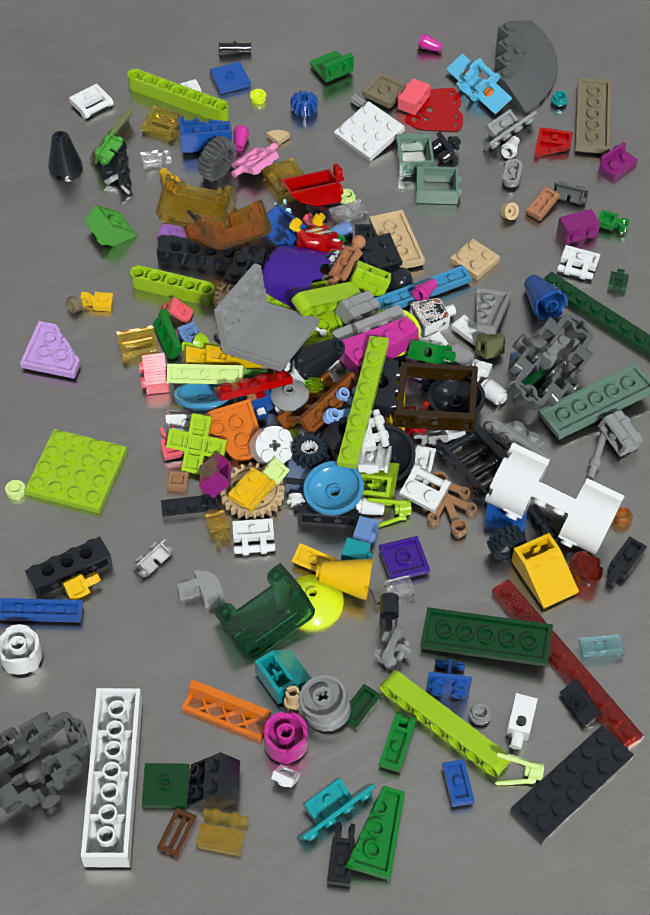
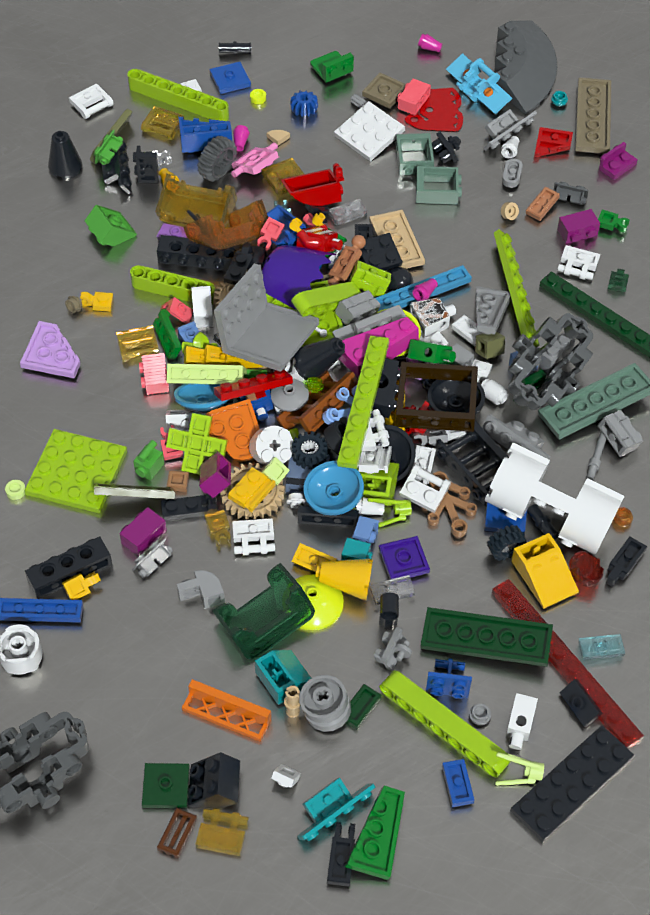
(112, 778): white brick -> none
(134, 491): none -> tile
(142, 531): none -> magenta brick
(146, 166): none -> black bracket
(148, 461): none -> bright green brick
(202, 306): none -> white slope
(270, 231): none -> coral plate
(285, 737): dark pink brick -> none
(343, 228): medium blue cone -> none
(348, 196): yellowish green plate -> none
(397, 742): green plate -> none
(475, 258): tan plate -> none
(514, 282): none -> lime plate
(545, 298): blue cone -> none

